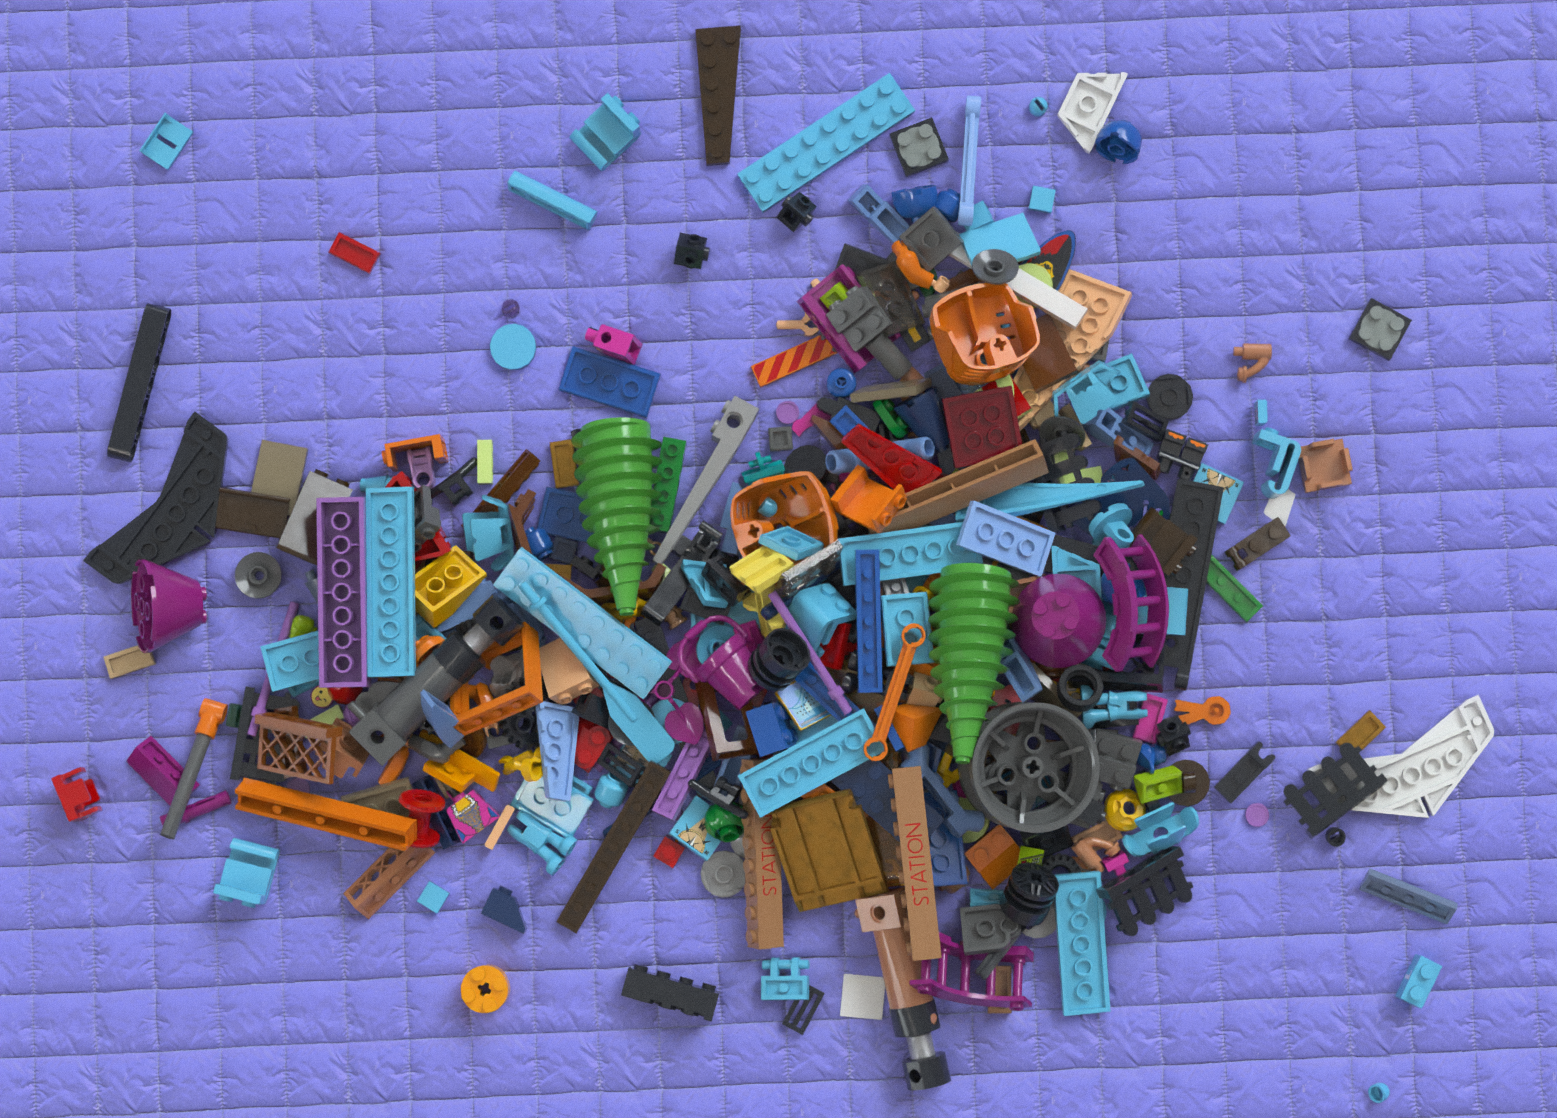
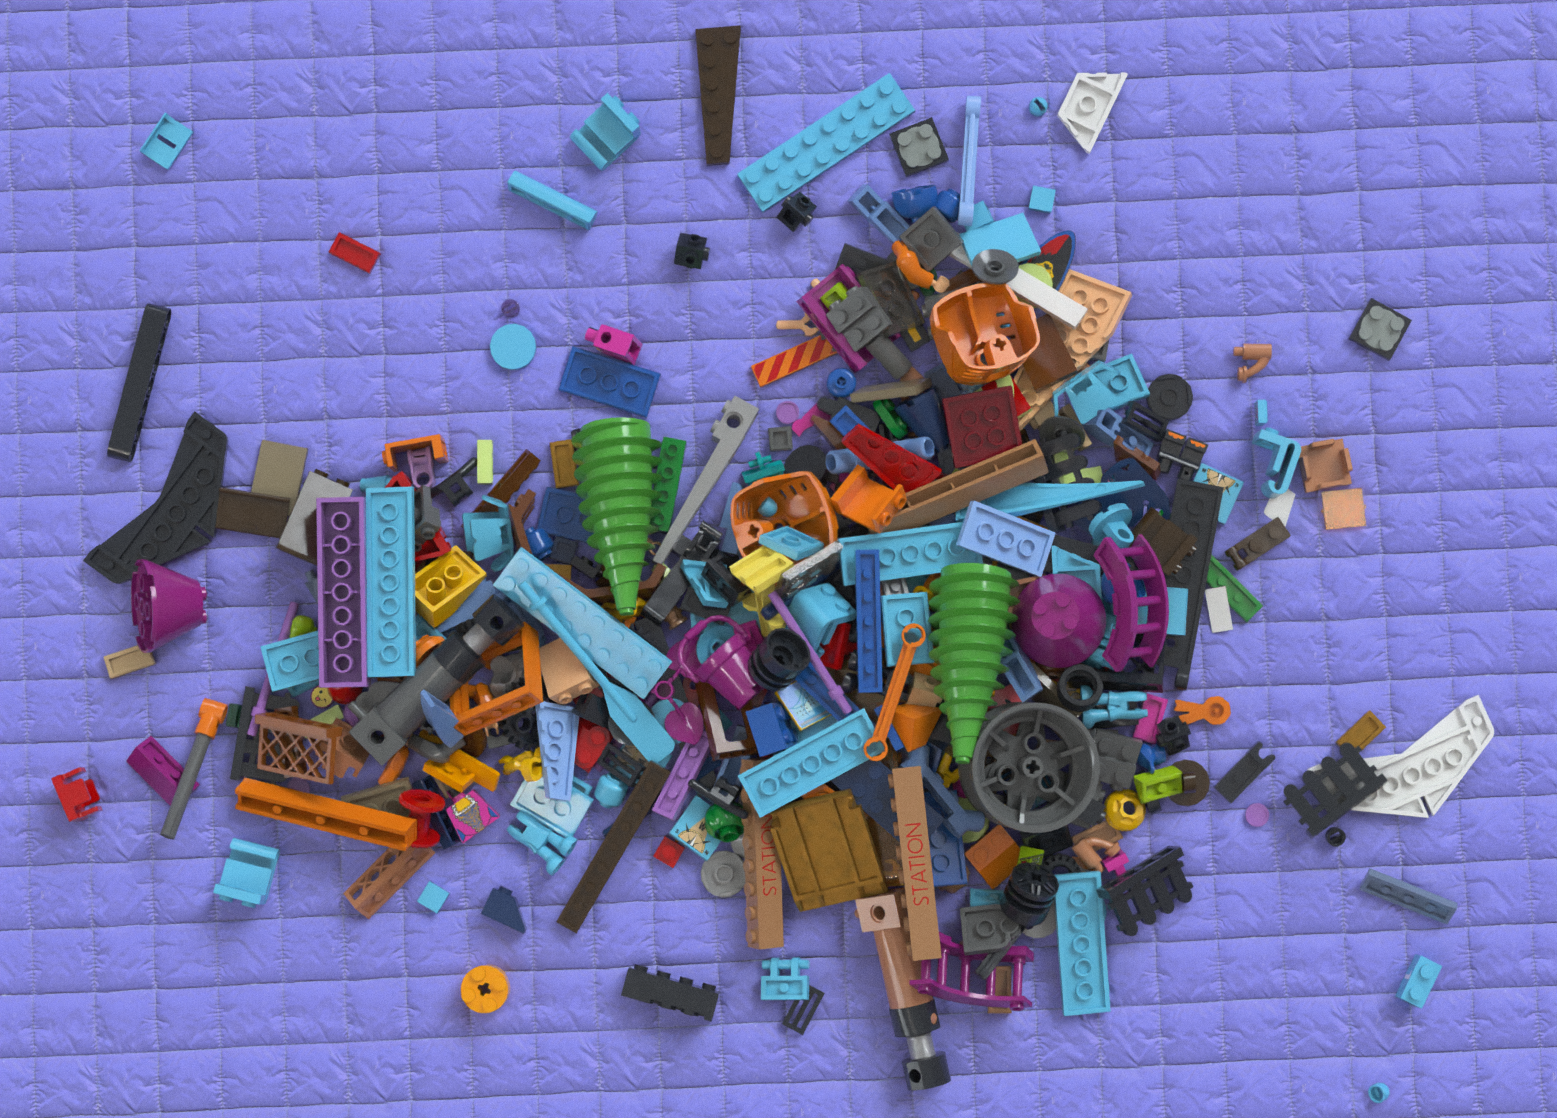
(203, 806): magenta pin -> none
(246, 575): dark grey dish -> none
(499, 827): light nougat tile -> none
(862, 996): white sticker -> none
(1120, 141): blue cylinder -> none
(1177, 827): medium azure piece -> none
(1218, 609): none -> white sticker
(1343, 508): none -> clear orange piece

